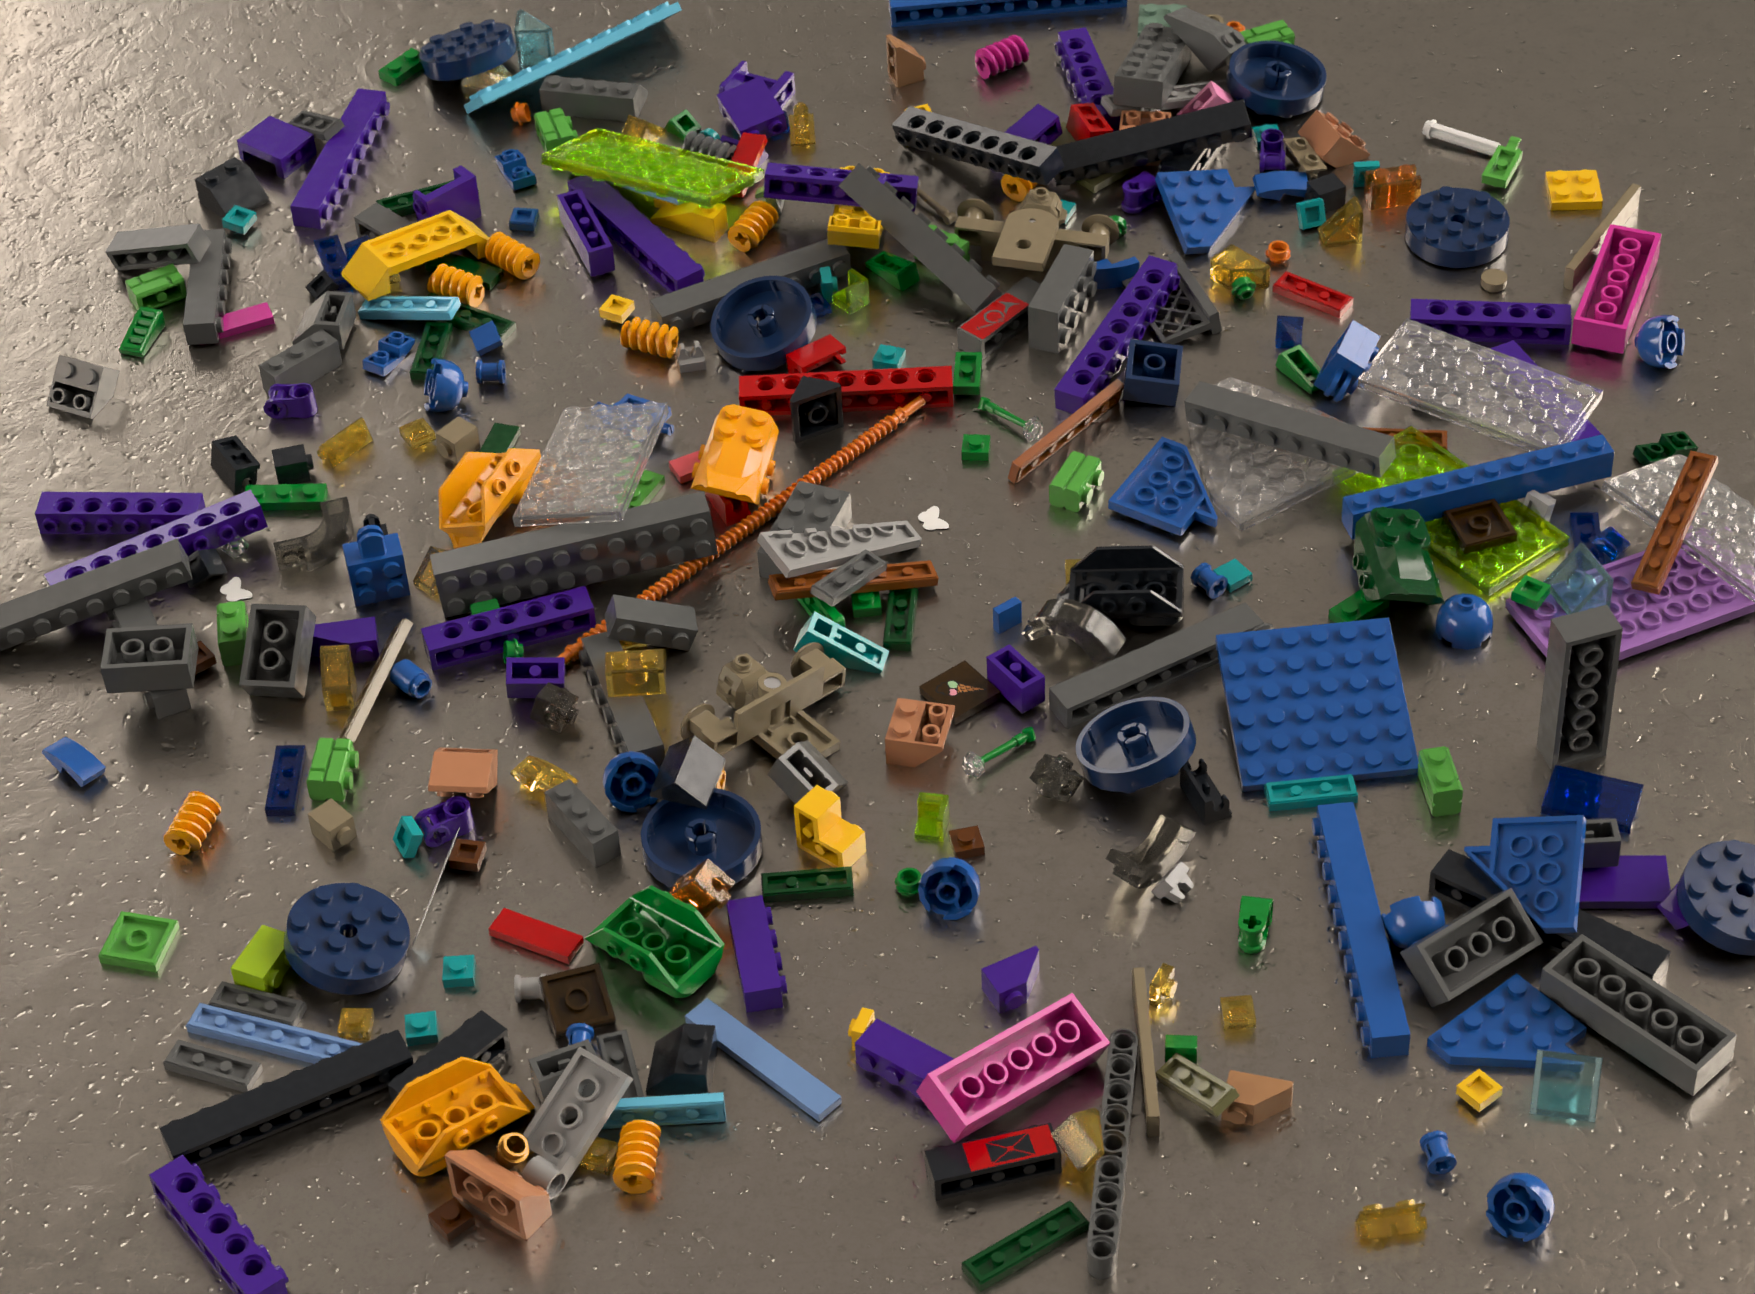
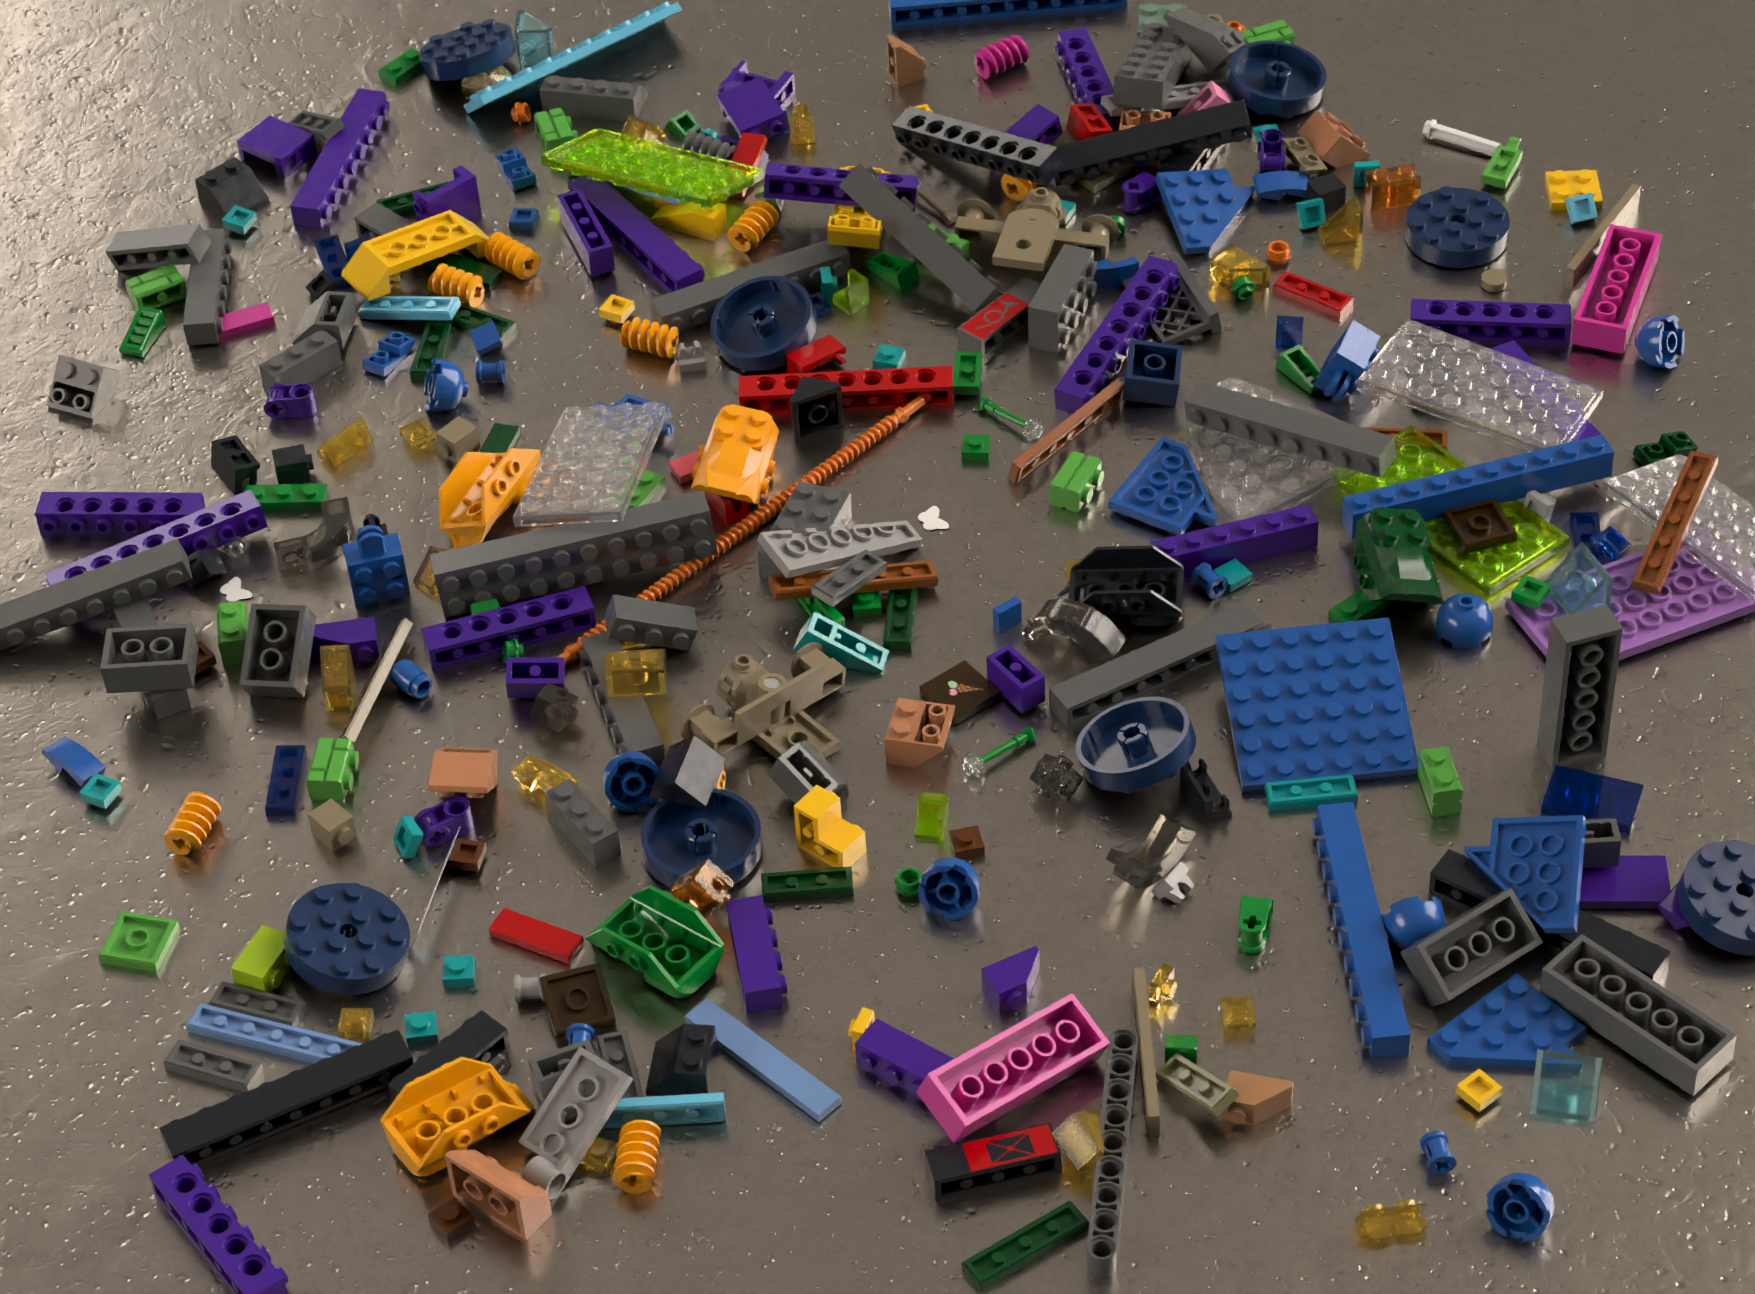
(100, 791): none -> teal plate
(511, 1150): pearl gold cone -> none
(1244, 539): none -> dark purple brick
(1581, 208): none -> medium azure plate

